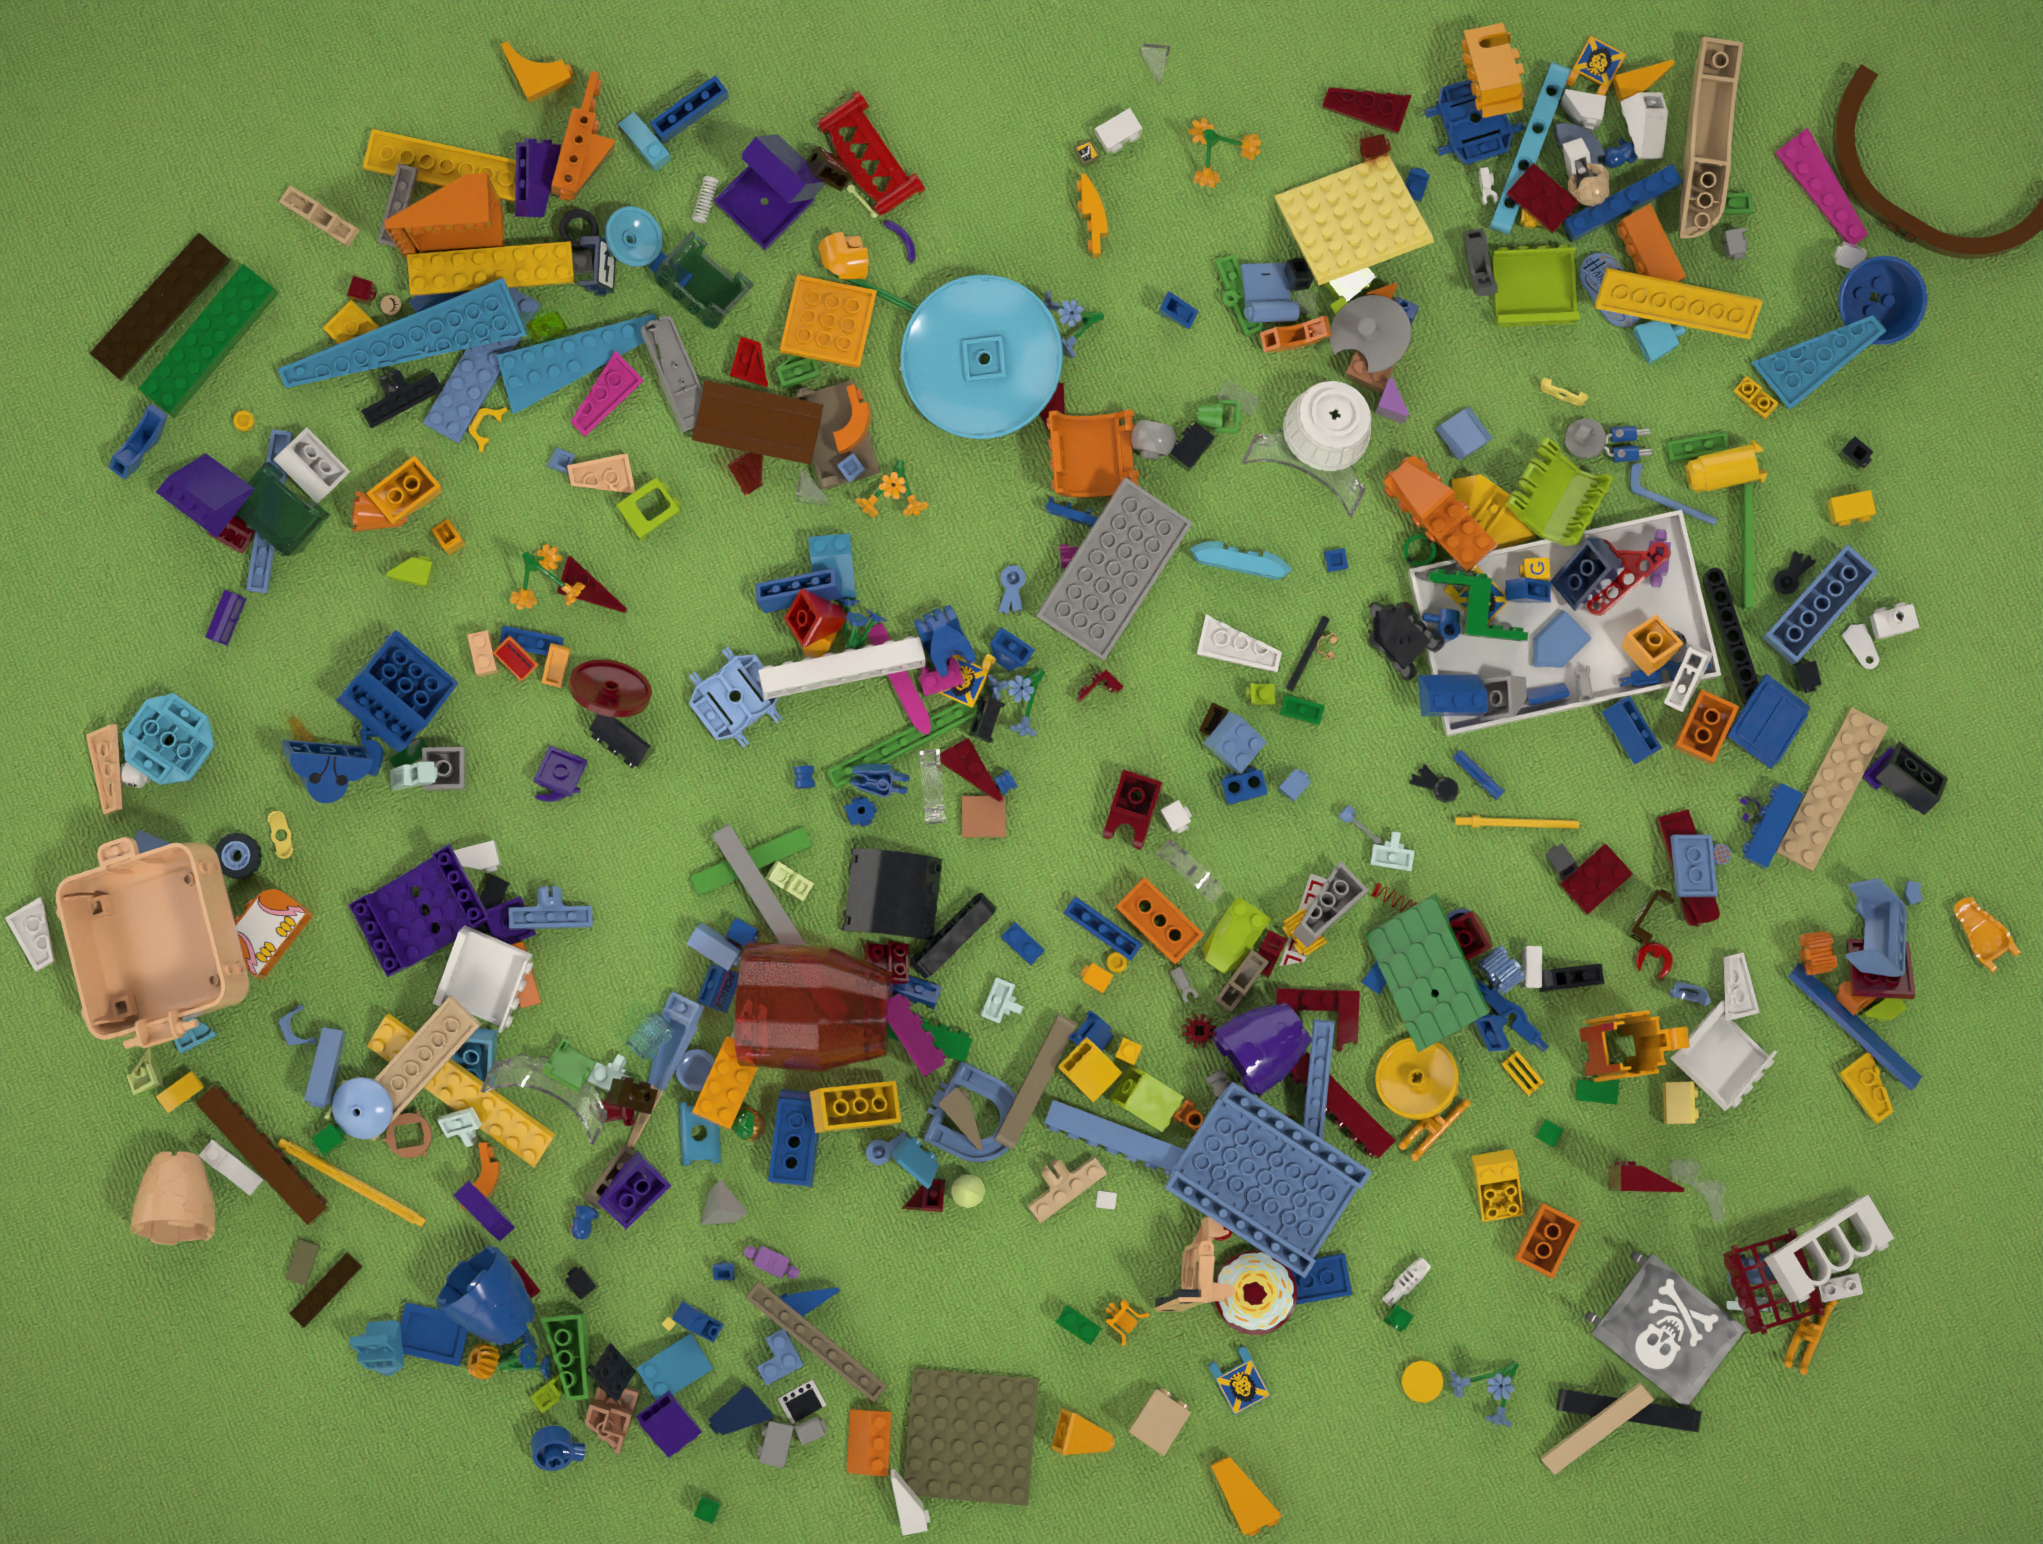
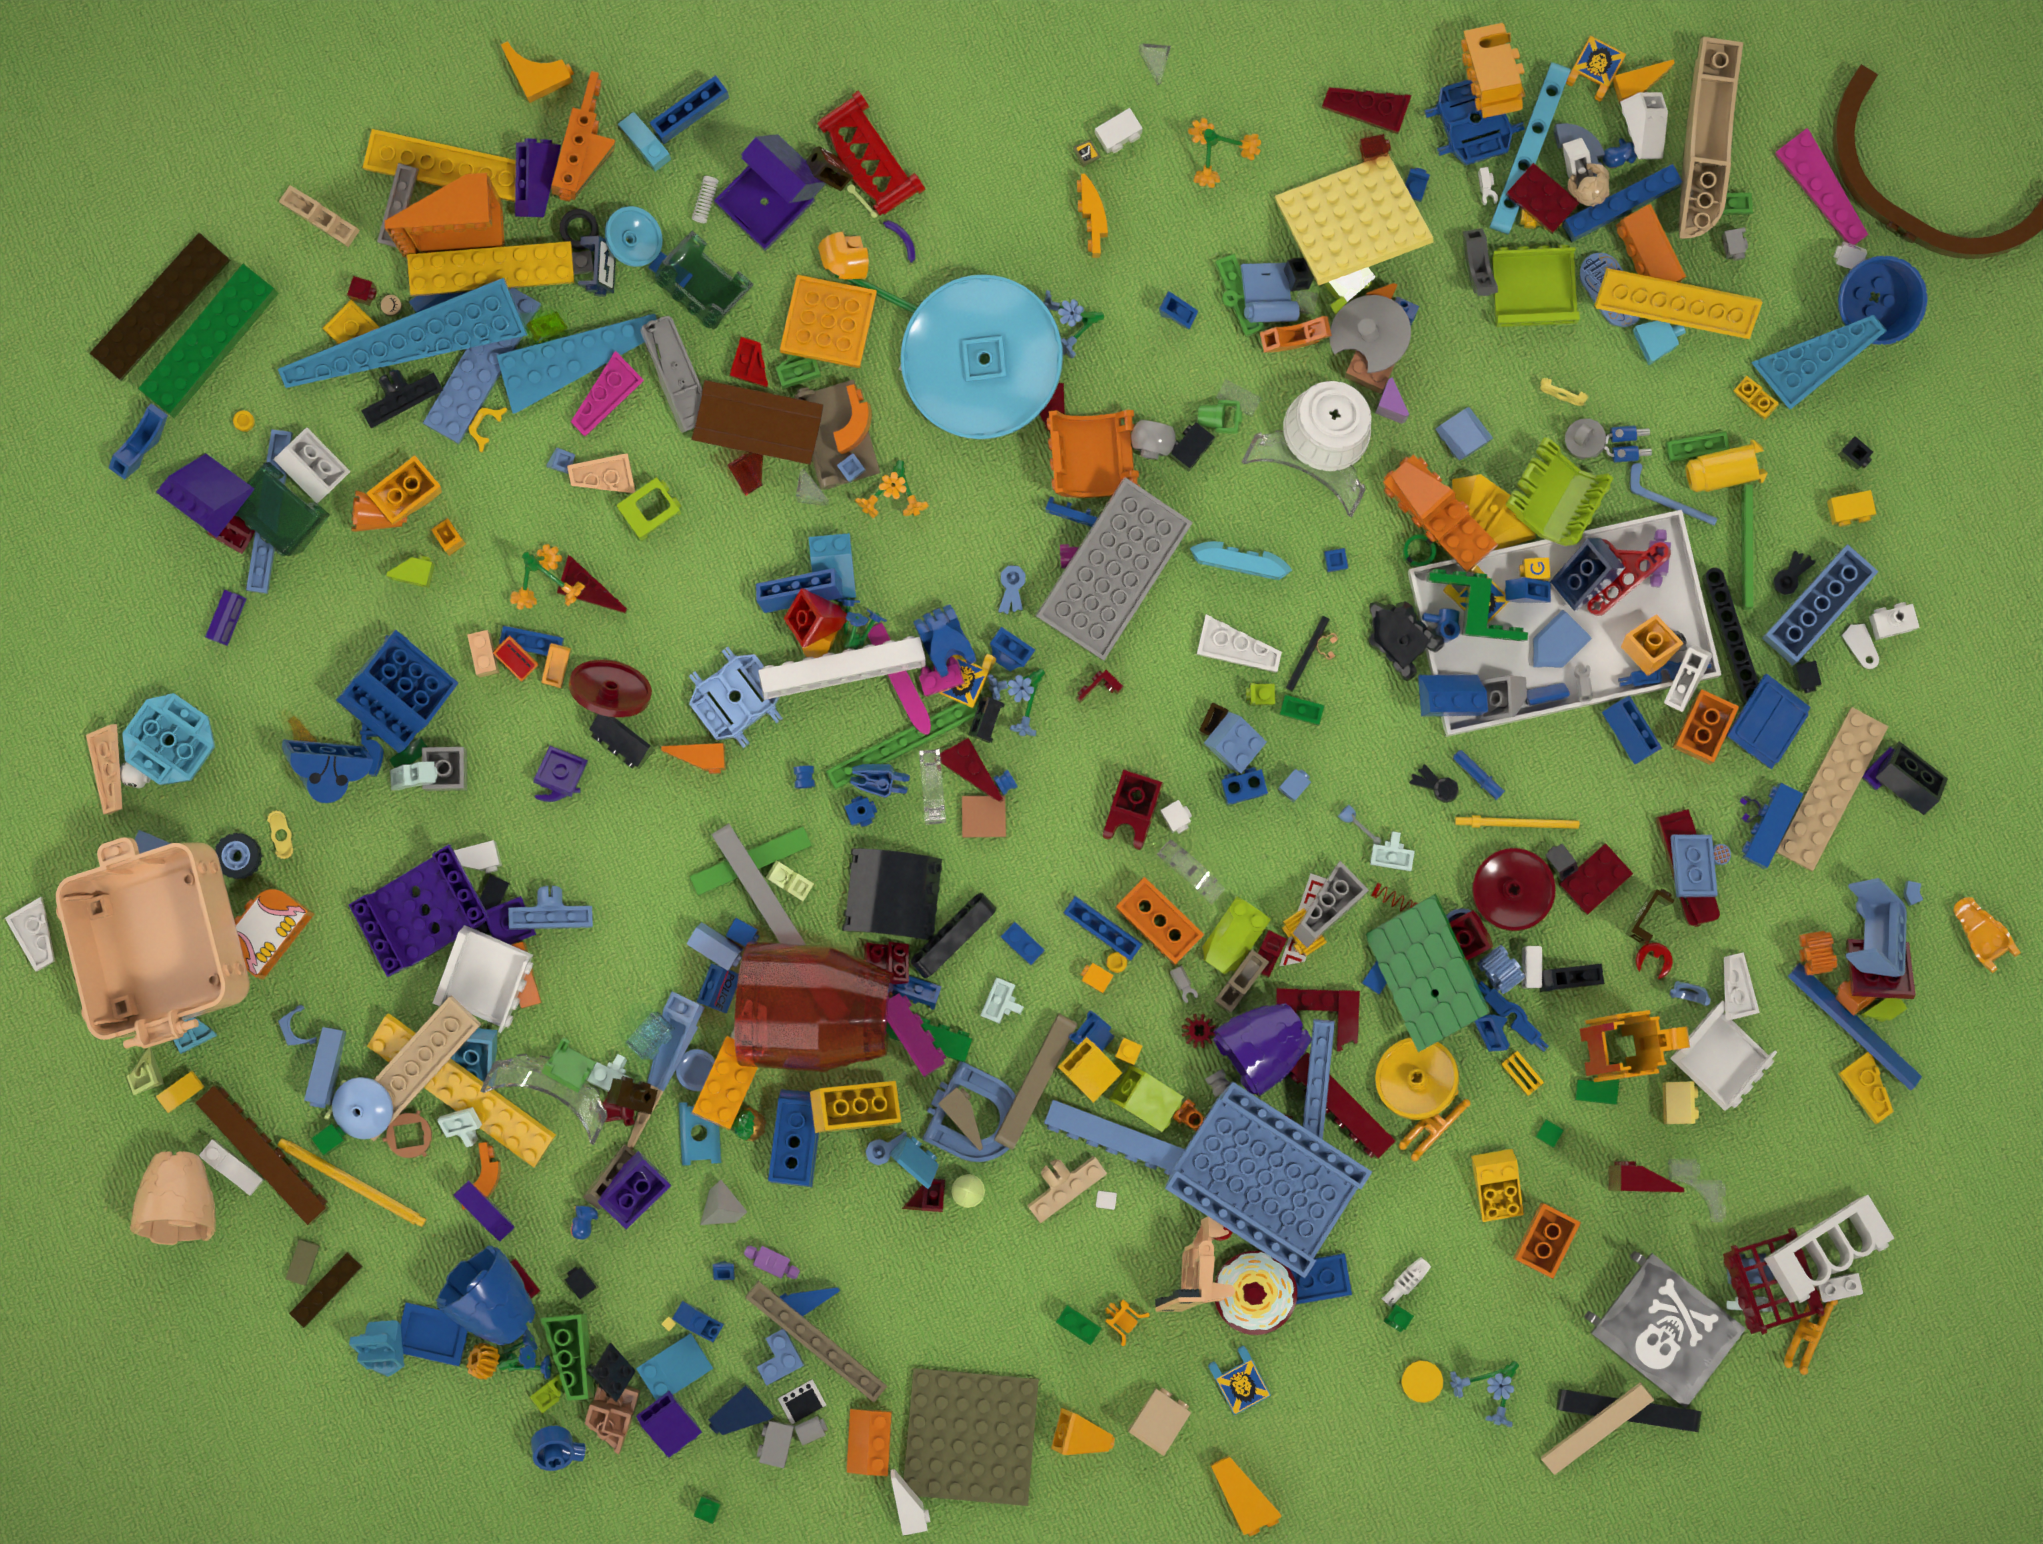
(703, 756): none -> orange slope
(1513, 889): none -> dark red dish
(1584, 108): white slope -> none

